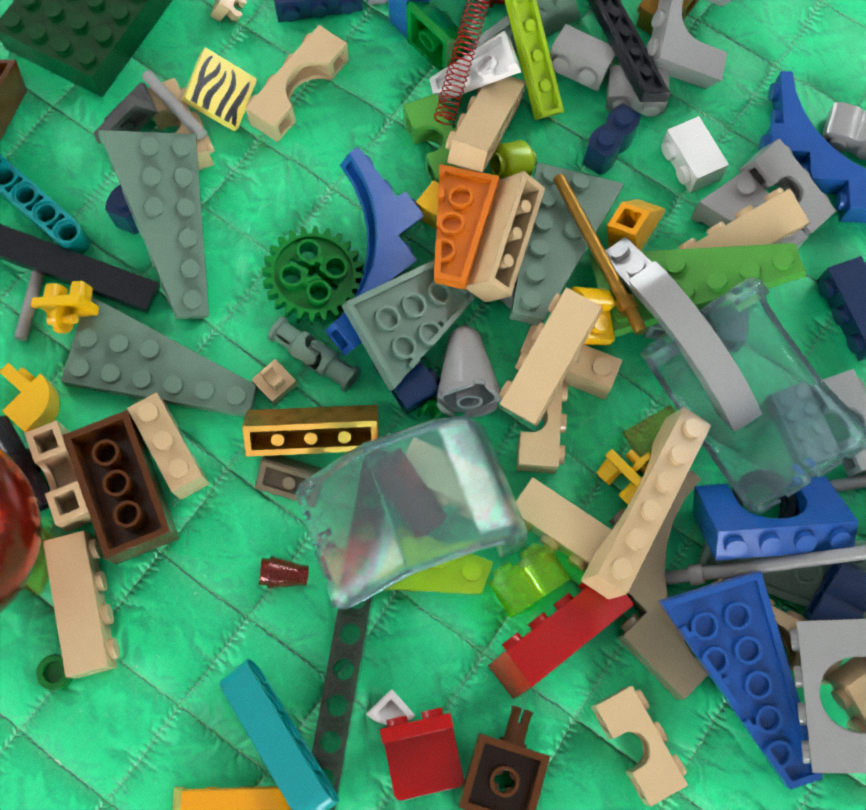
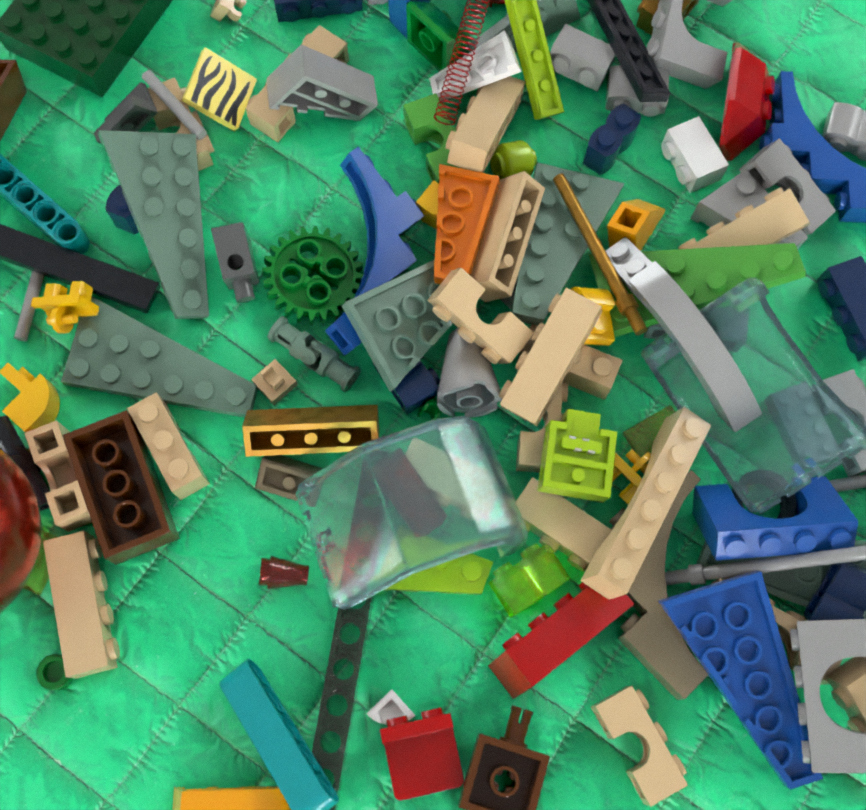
(233, 252): none -> dark grey torso
(321, 84): none -> light grey wedge
(457, 301): none -> tan arch
(577, 457): none -> lime piece
(746, 102): none -> red wedge

